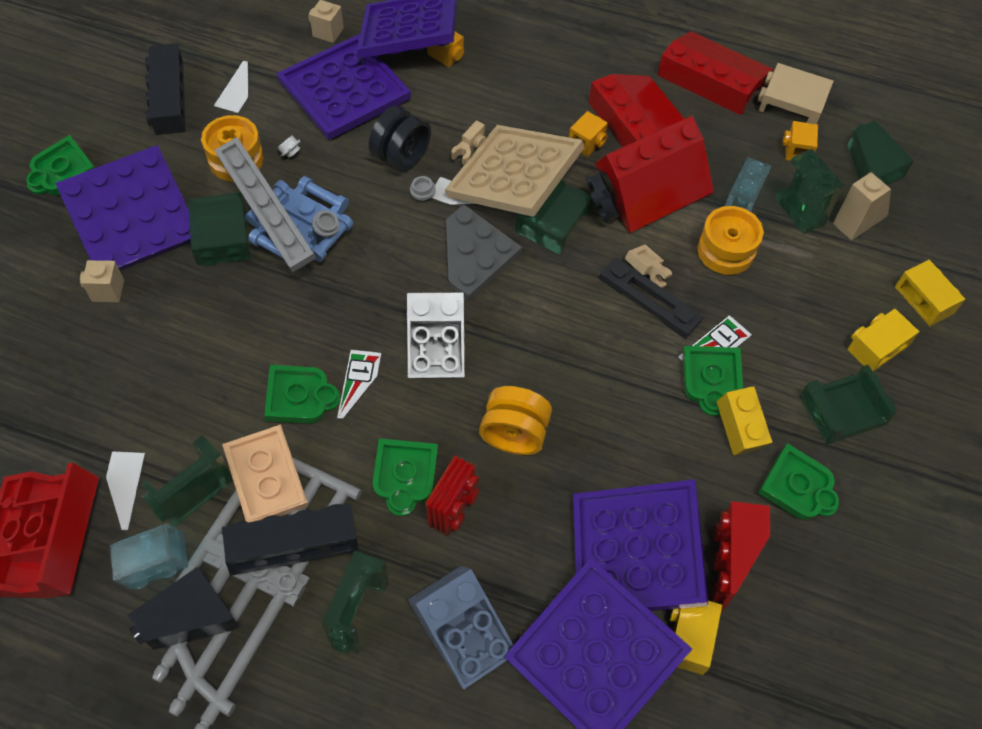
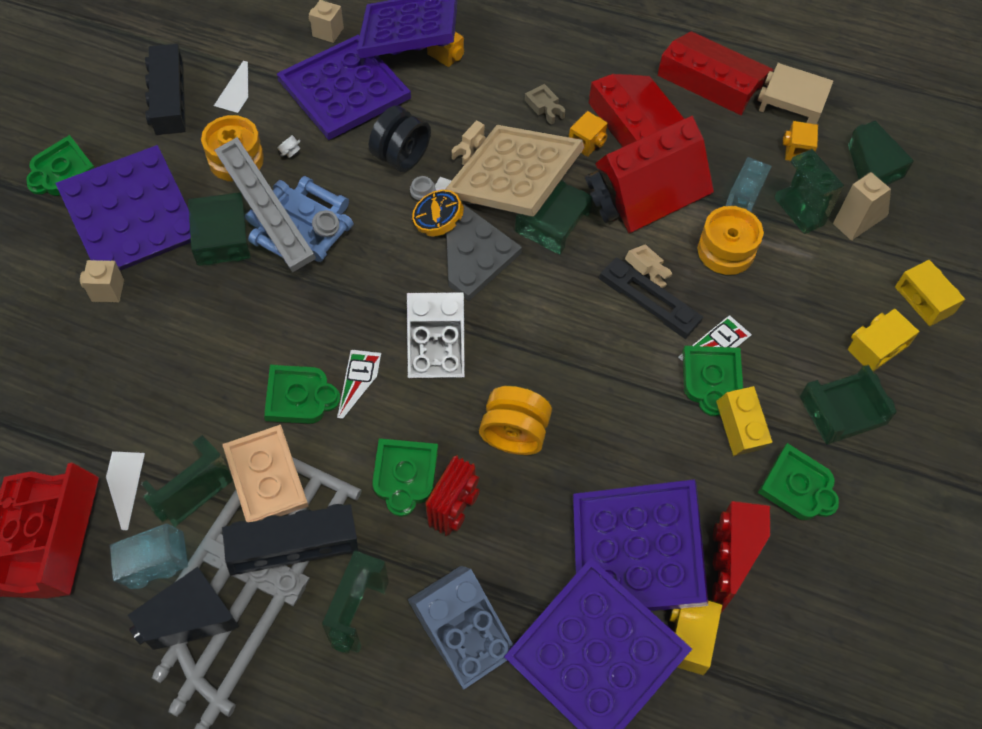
(437, 212): none -> tile
(545, 101): none -> dark tan plate

